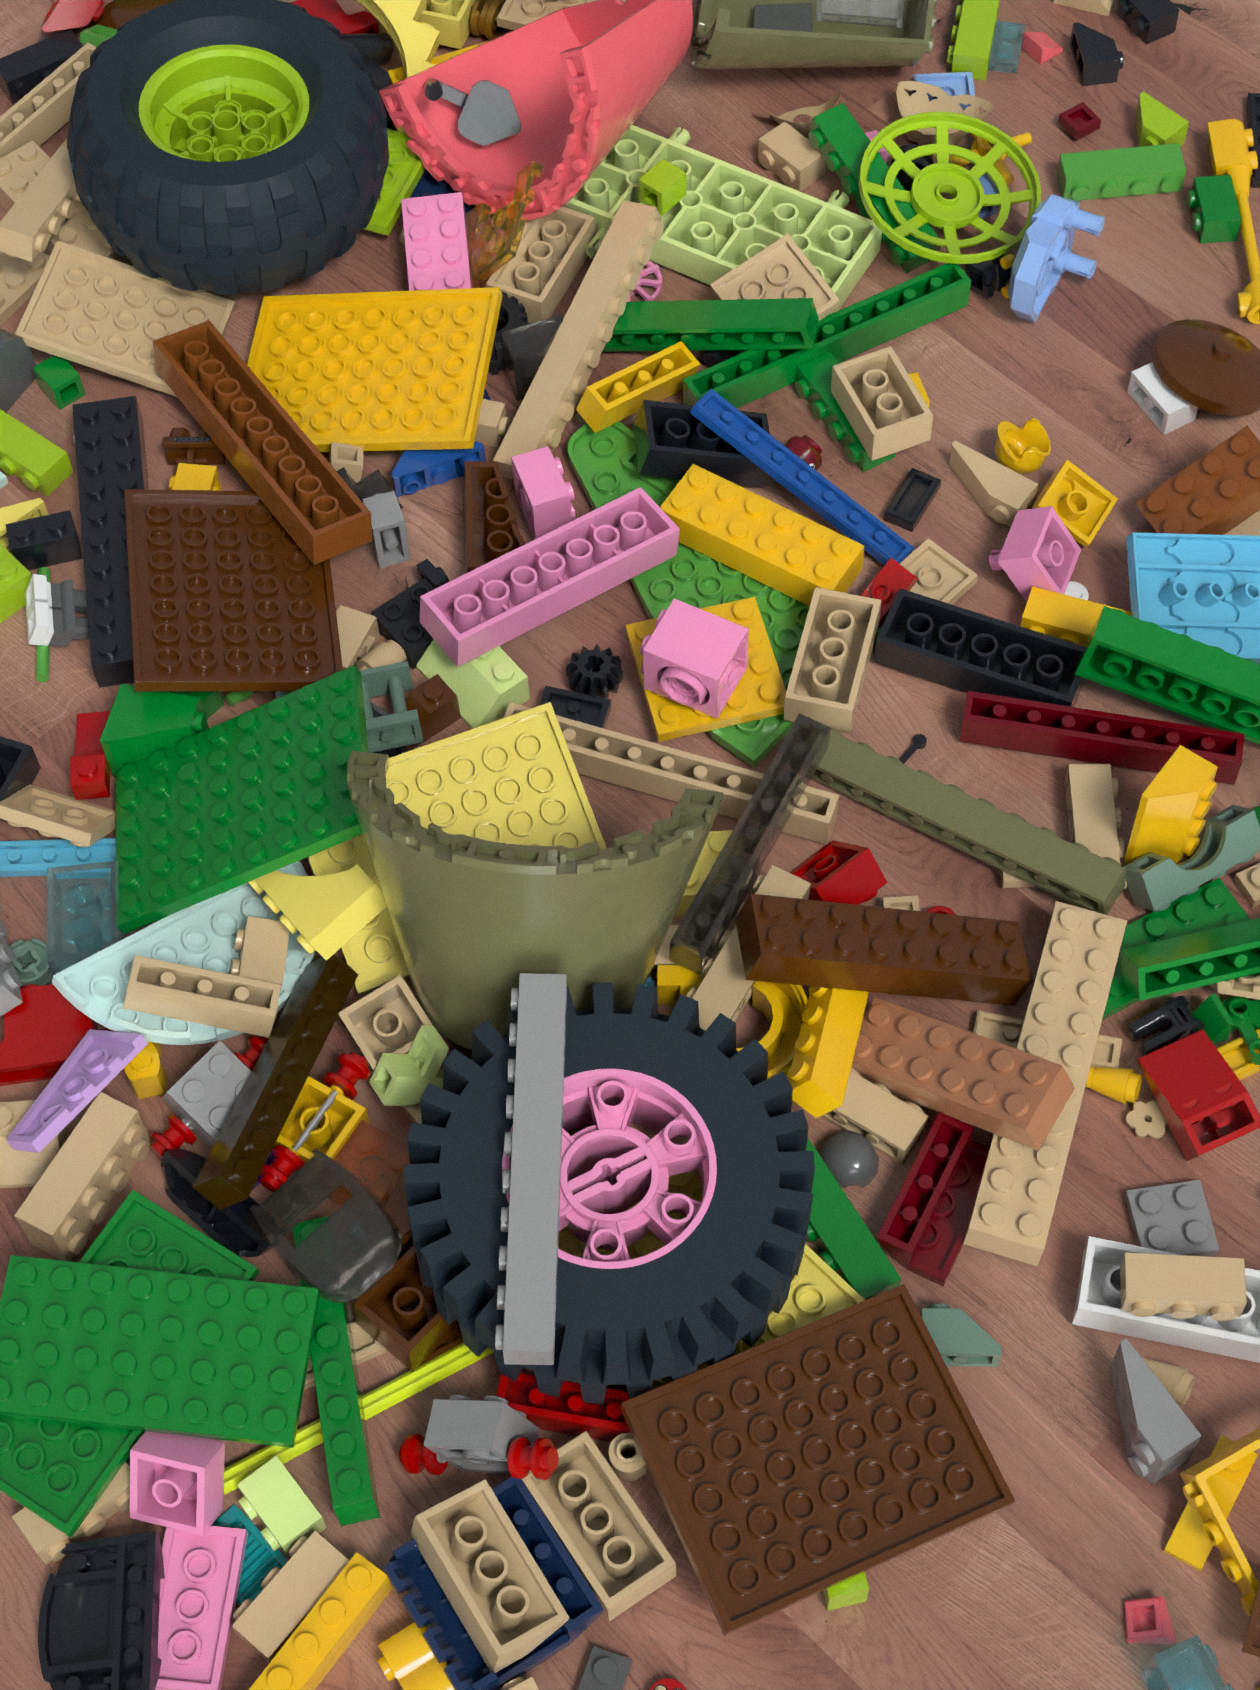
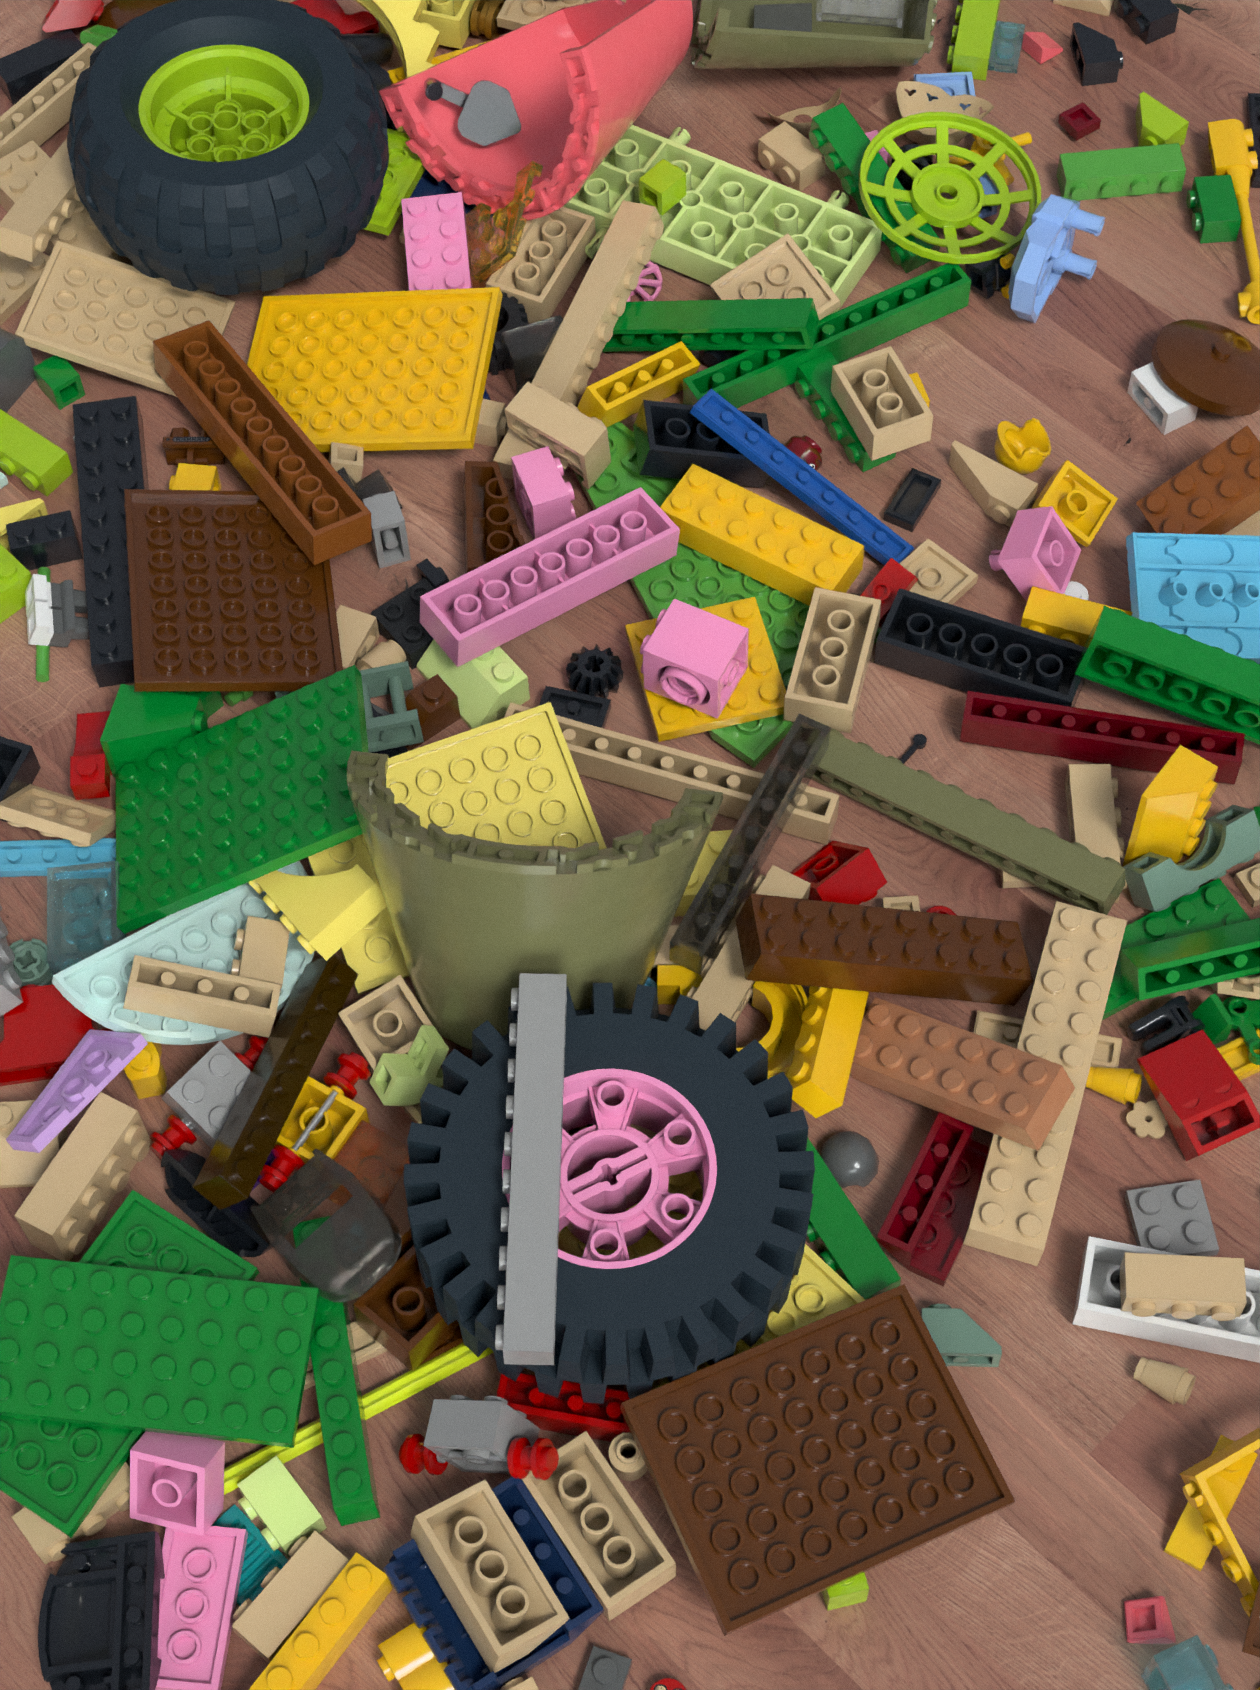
(431, 467): blue slope -> none
(571, 435): none -> tan wedge
(879, 1116): tan brick -> none
(1152, 1423): light grey slope -> none

